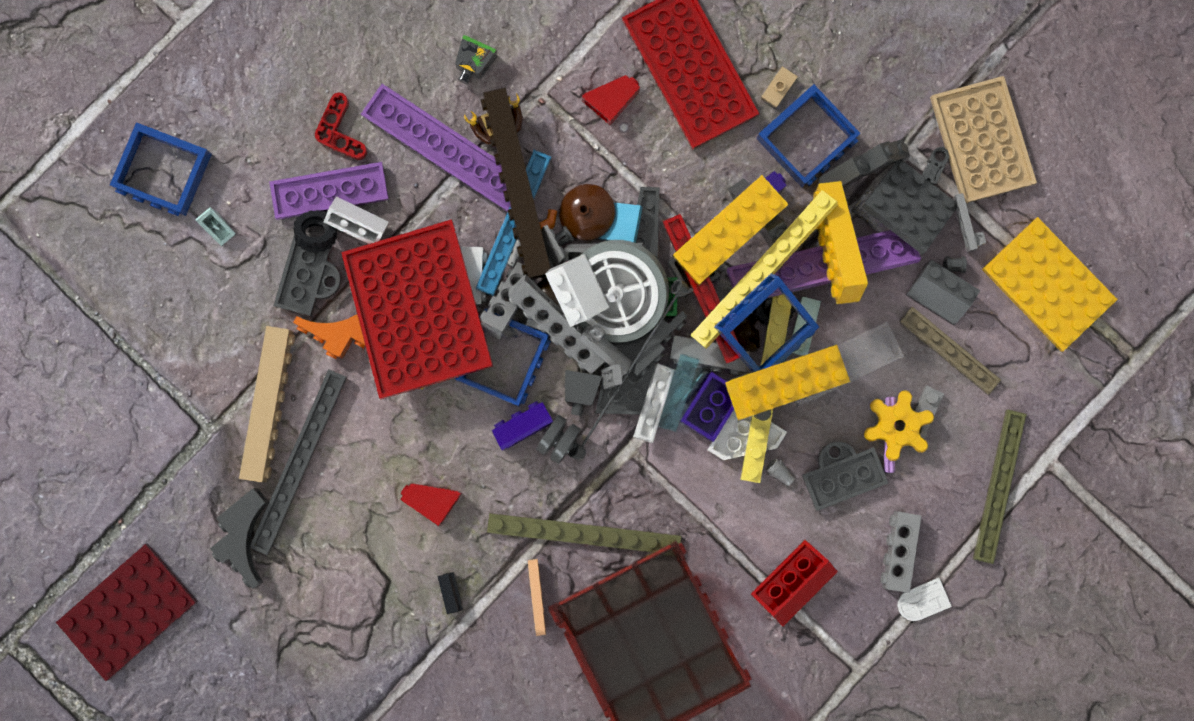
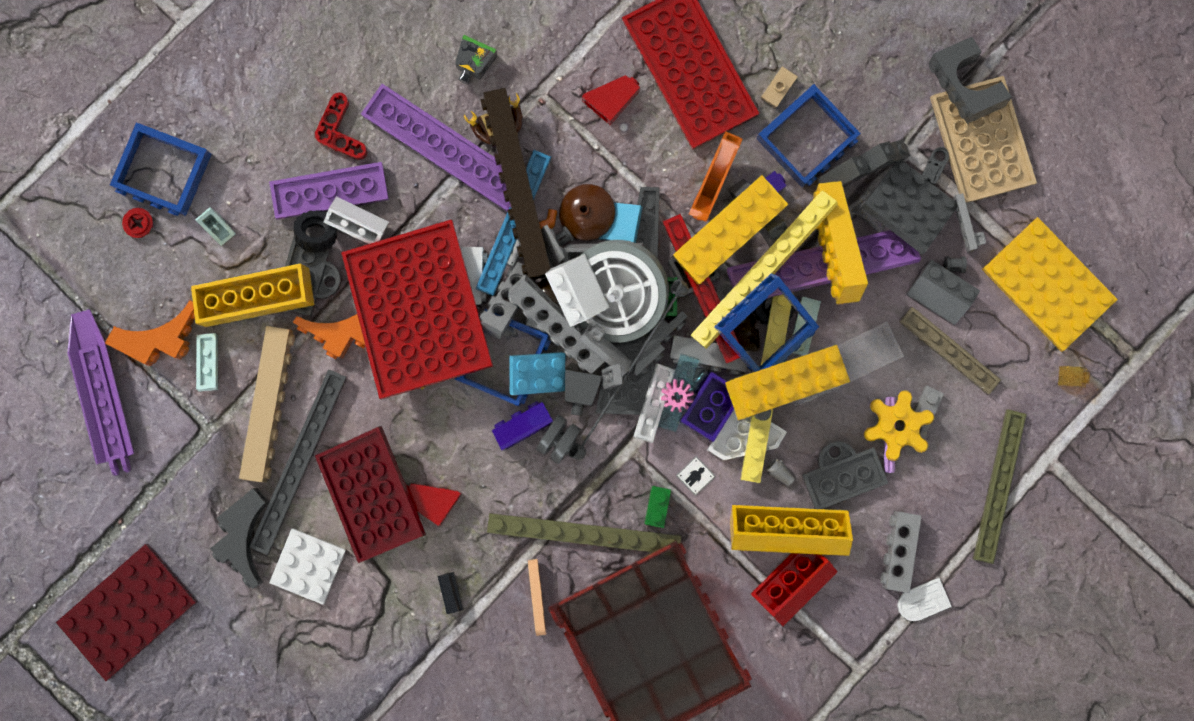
(98, 393): none -> medium lavender hinge
(139, 214): none -> red gear
(147, 344): none -> orange arch
(207, 362): none -> light aqua hinge
(252, 295): none -> yellow brick
(307, 566): none -> white plate
(370, 494): none -> dark red plate
(537, 373): none -> medium azure plate
(657, 506): none -> green brick
(672, 400): none -> bright pink gear
(695, 475): none -> sticker
(715, 176): none -> orange arch
(790, 530): none -> yellow brick
(970, 103): none -> dark grey arch
(1073, 376): none -> clear yellow bracket

